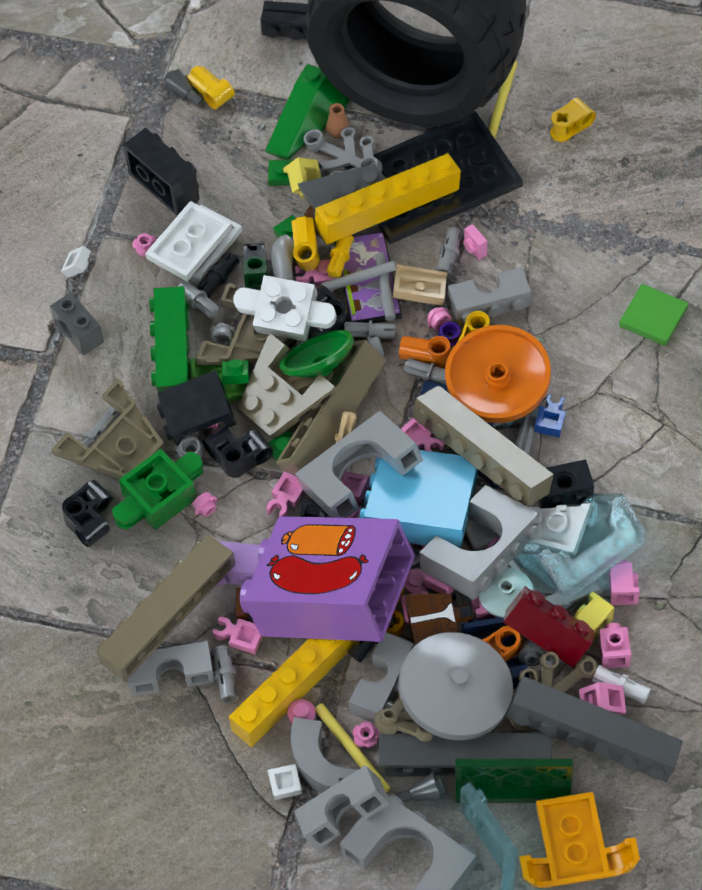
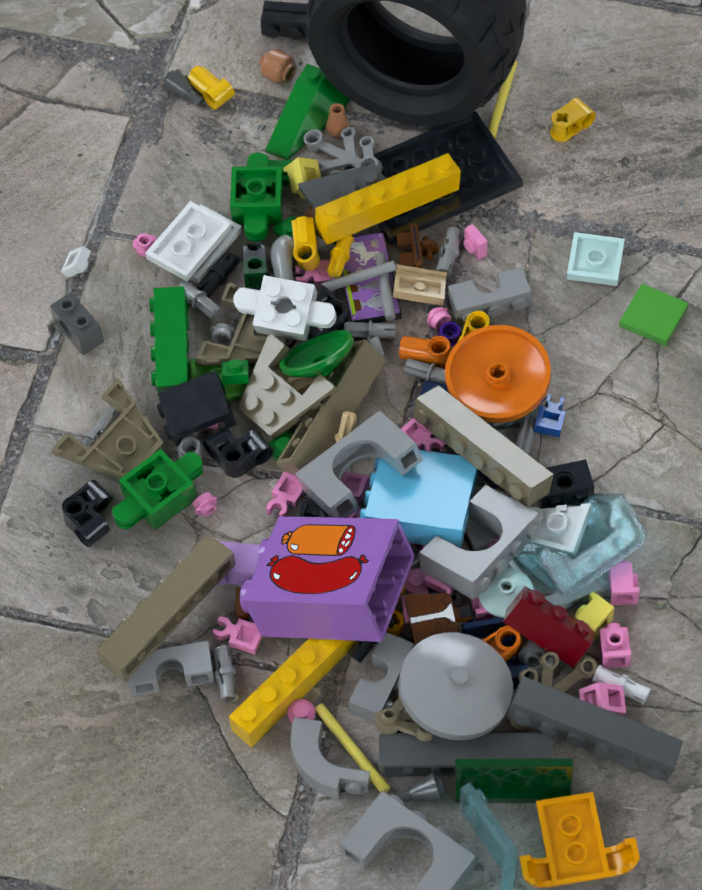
(161, 170): black brick -> none
(256, 196): none -> green brick
(277, 66): none -> nougat head
(284, 782): white plate -> none
(322, 814): light grey arch -> none
(362, 741): bright pink plate -> none
(409, 240): none -> reddish brown hips
(595, 259): none -> light aqua plate

